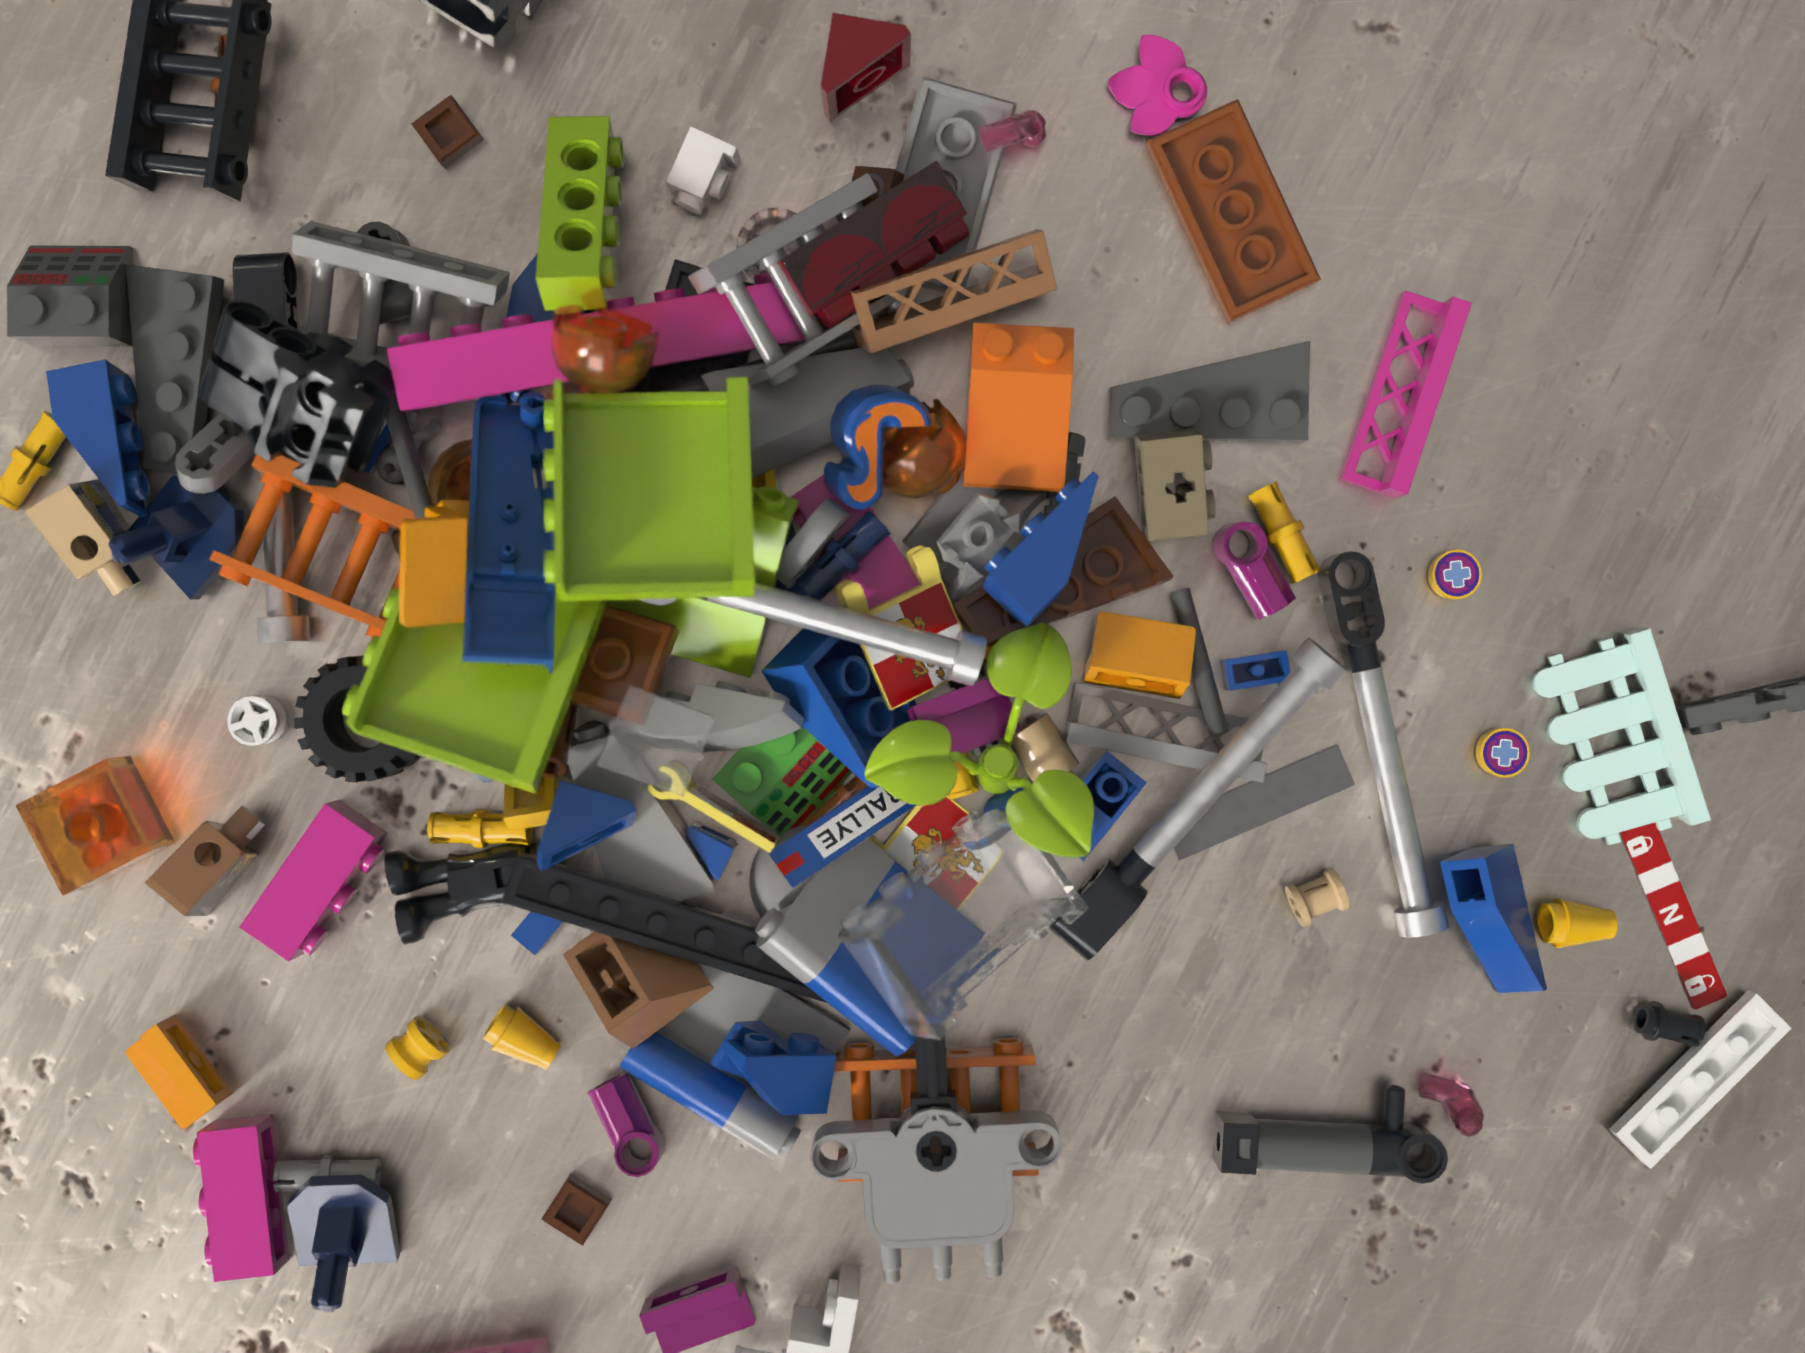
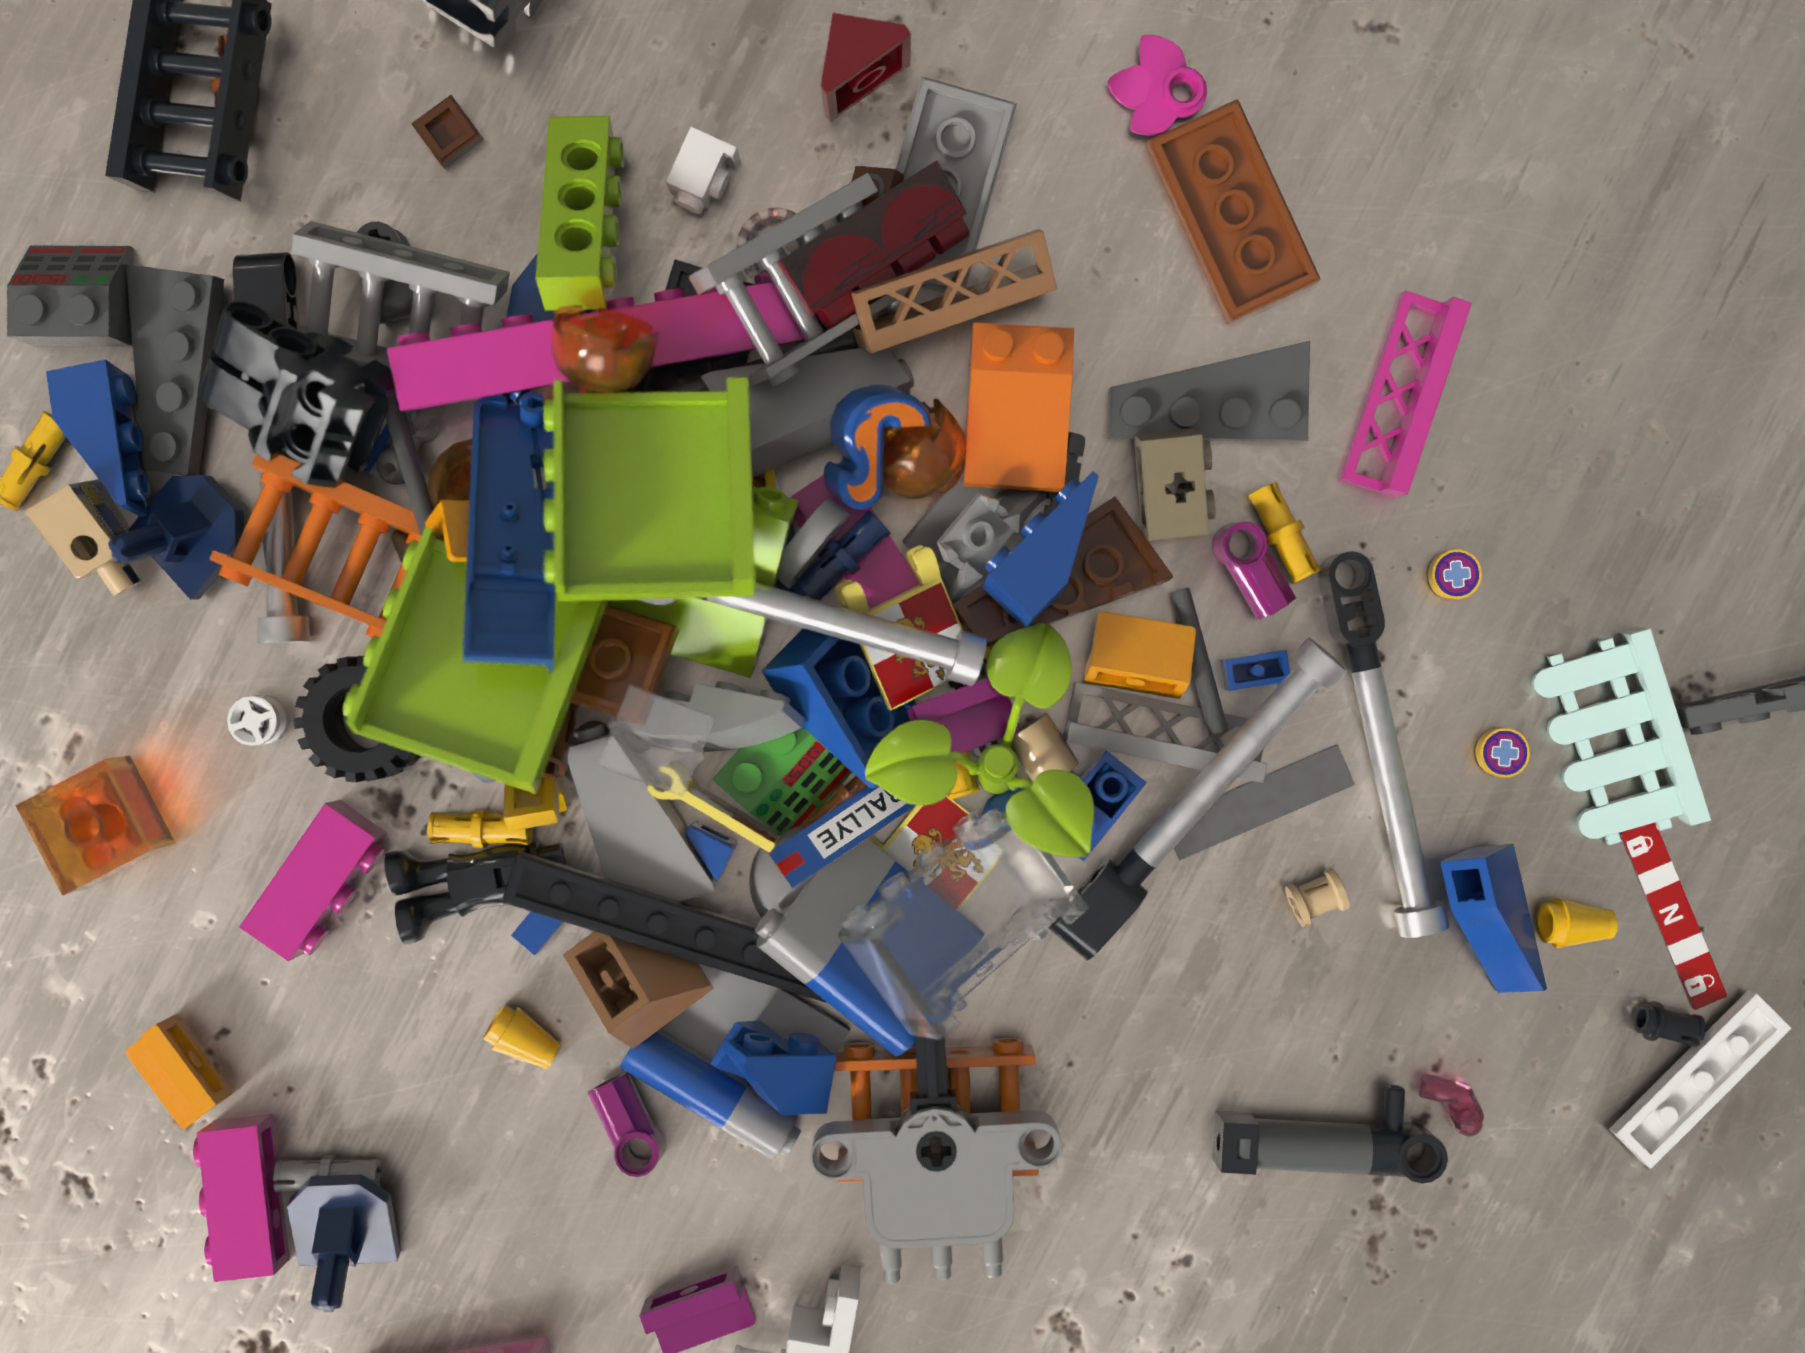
(193, 879): medium nougat torso -> none
(211, 448): light grey beam -> none
(417, 1048): yellow wheel -> none
(433, 568): light orange panel -> none
(576, 1209): reddish brown tile -> none
(579, 821): blue slope -> none
(1024, 127): clear pink arm -> none

